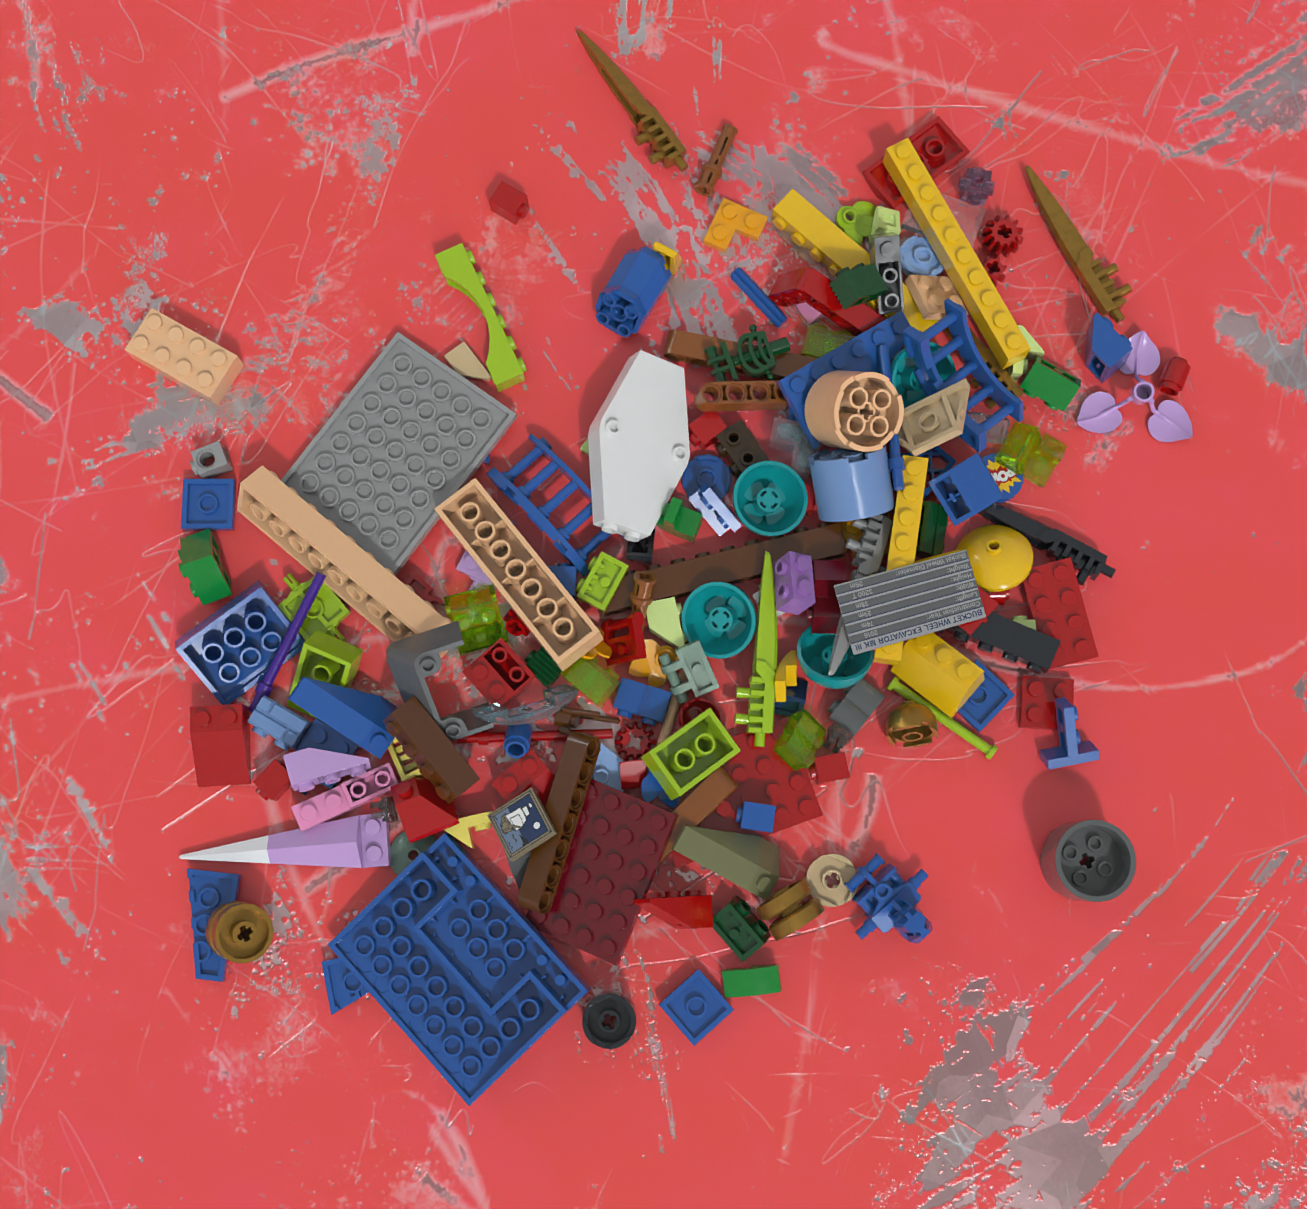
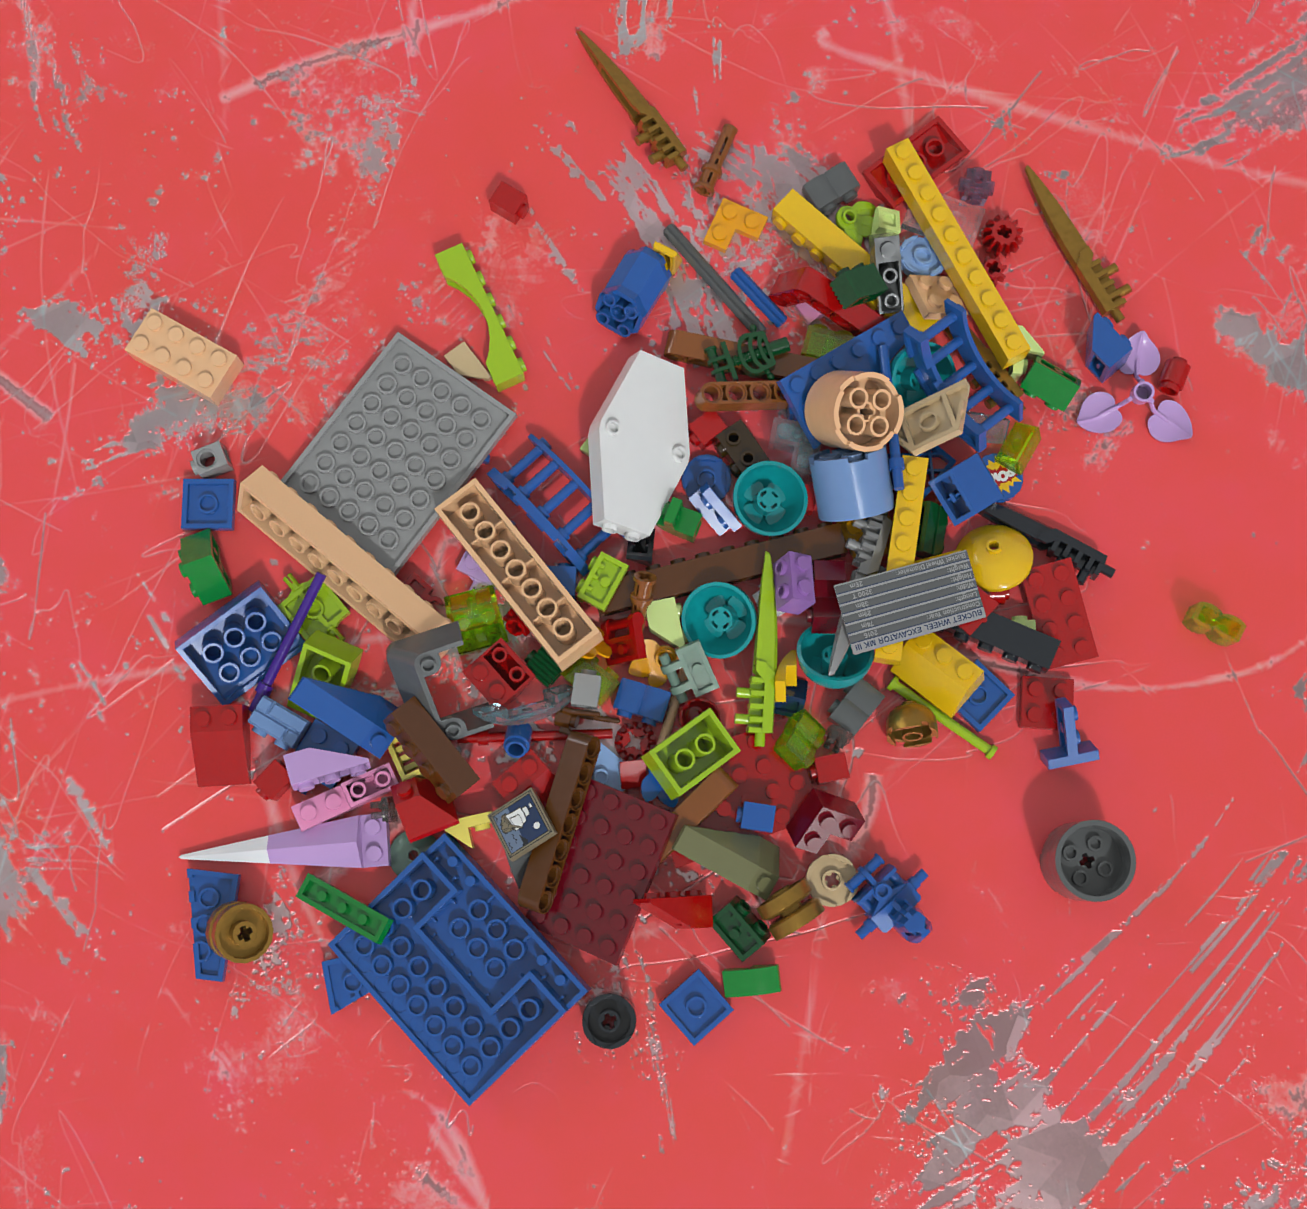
(344, 908): none -> green plate
(586, 689): none -> light grey brick
(712, 278): none -> dark grey axle
(821, 816): none -> dark red brick
(831, 188): none -> dark grey brick
(1044, 460): clear neon green slope -> none
(1218, 627): none -> clear neon green brick

